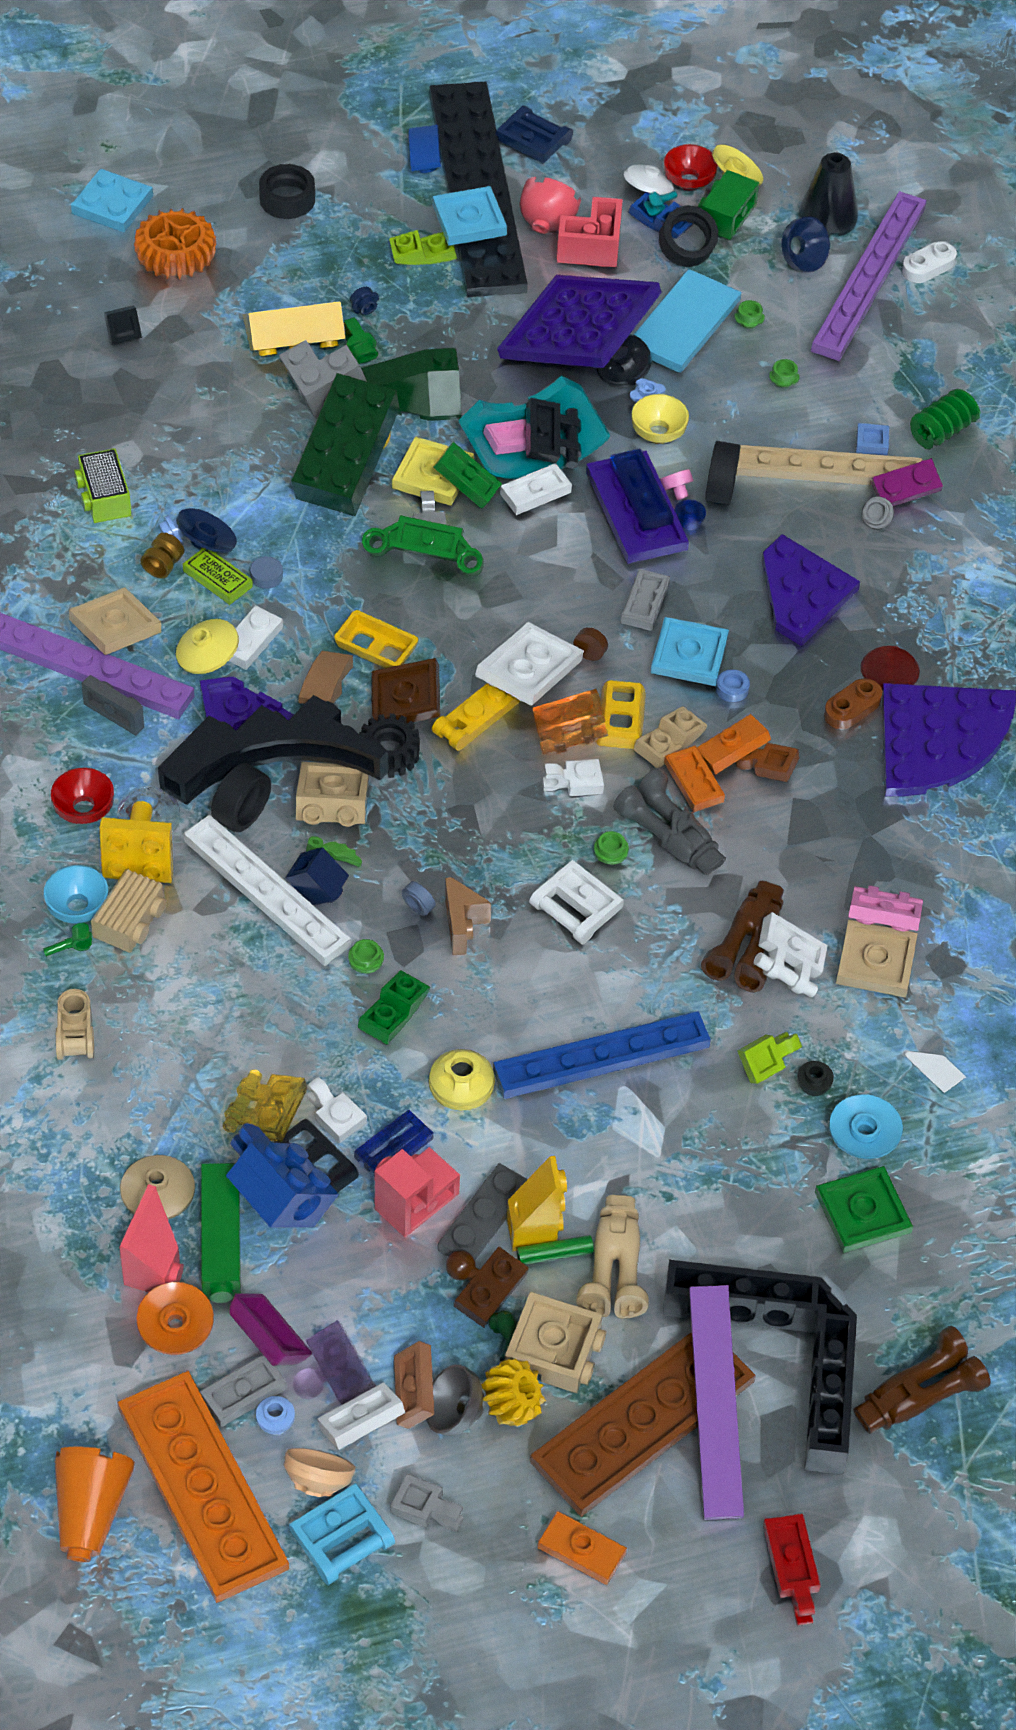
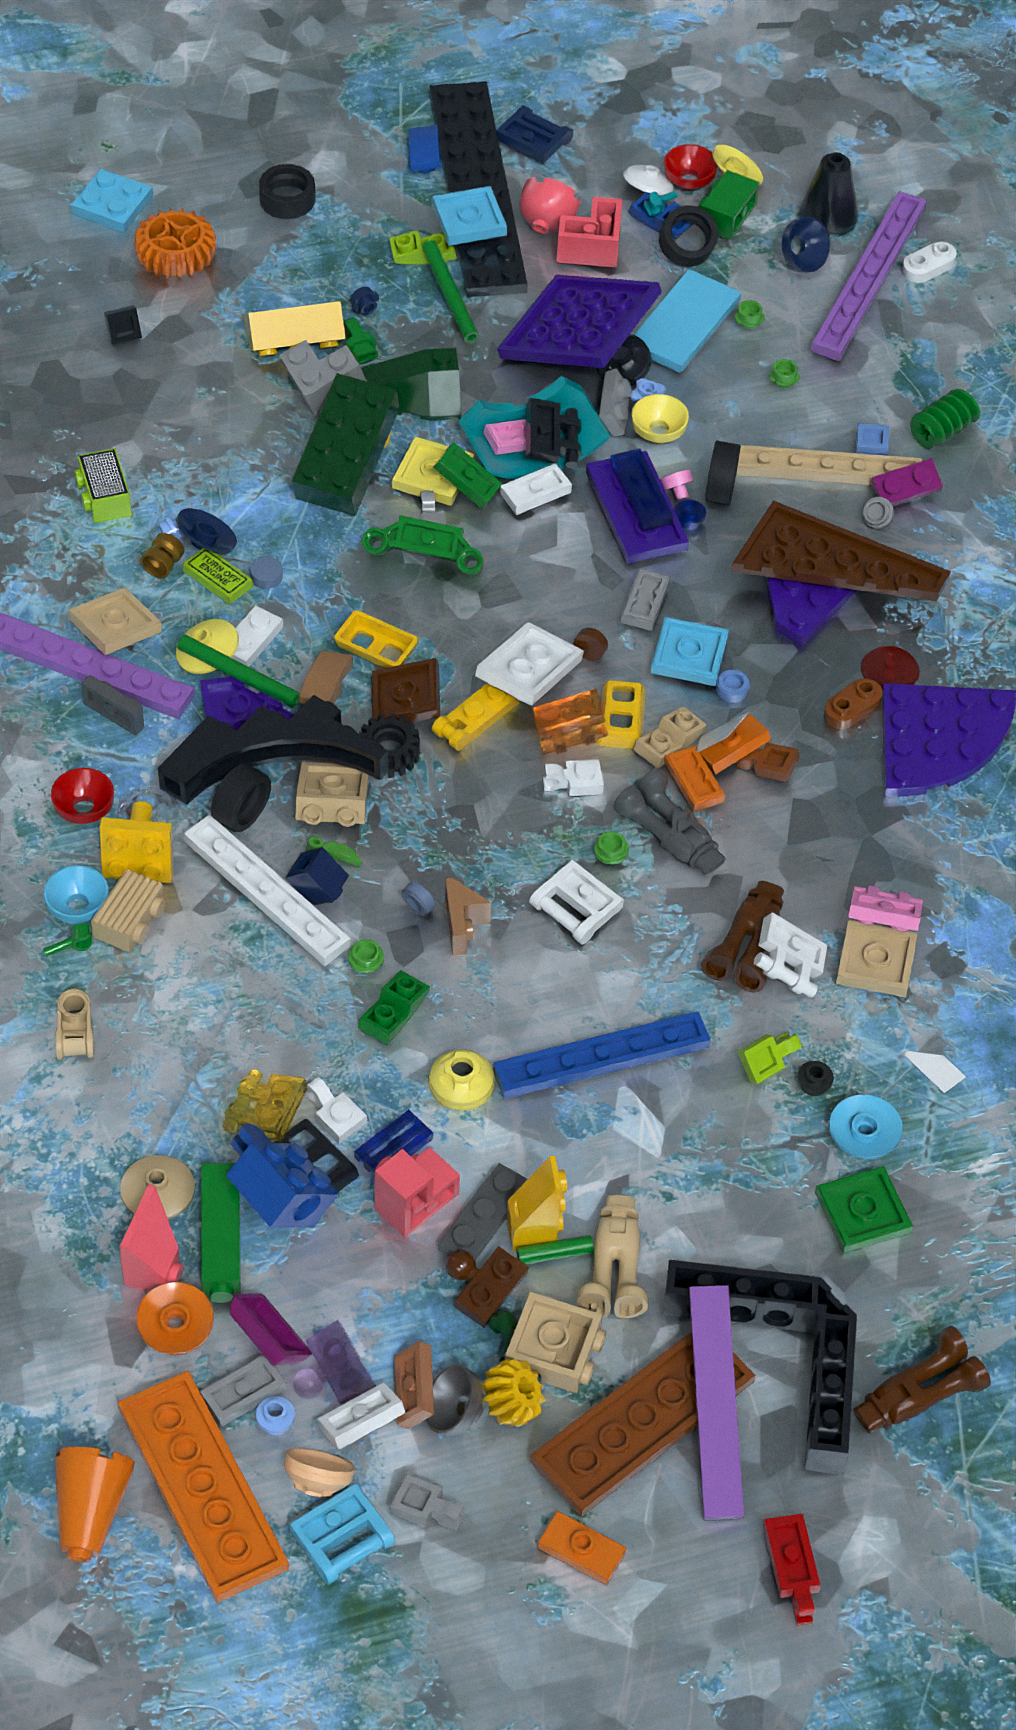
(238, 671): none -> green piece
(450, 291): none -> green piece
(615, 402): none -> light grey plate
(718, 733): none -> white sticker
(814, 551): none -> reddish brown wing

